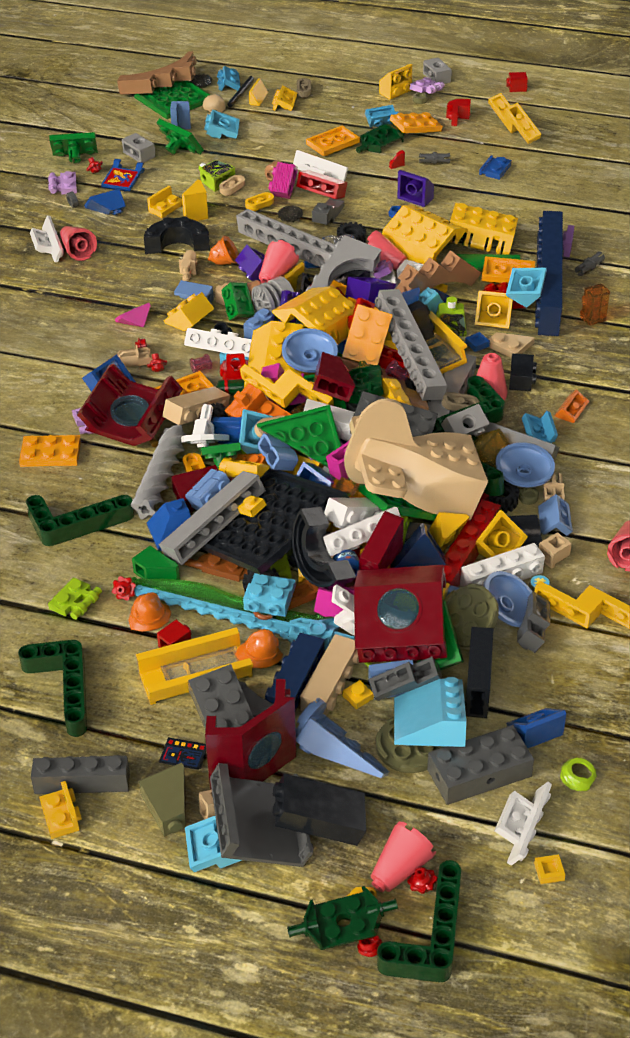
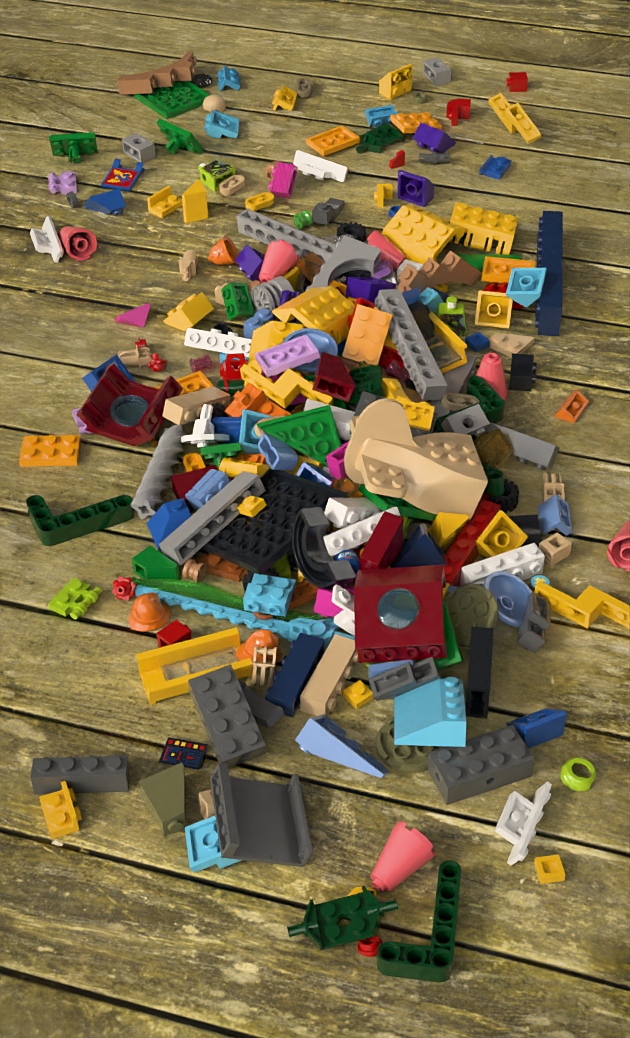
(64, 656): dark green beam -> none
(94, 166): red plant -> none
(175, 231): black brick -> none
(180, 114): medium blue panel -> none
(186, 289): medium blue panel -> none
(194, 570): none -> medium nougat wheel
(242, 89): black bar -> none
(257, 93): yellow slope -> none
(257, 746): dark red panel -> none
(263, 663): none -> tan arm
(287, 355): none -> lavender plate
(290, 213): clear smoke gear -> none
(303, 219): none -> bright green wheel
(309, 265): none -> clear orange piece
(312, 710): medium blue tile -> none
(319, 809): black brick -> none
(321, 184): red brick -> none
(384, 191): none -> yellow bracket
(418, 414): none -> yellow bracket
(422, 880): red plant -> none
(426, 85): lavender plate -> none
(433, 139): none -> dark purple slope
(525, 464): medium blue dish -> none
(528, 495): olive tile -> none
(540, 428): dark azure bracket -> none
(567, 240): medium lavender plate -> none
(589, 263): dark grey pin -> none
(595, 304): clear orange brick -> none

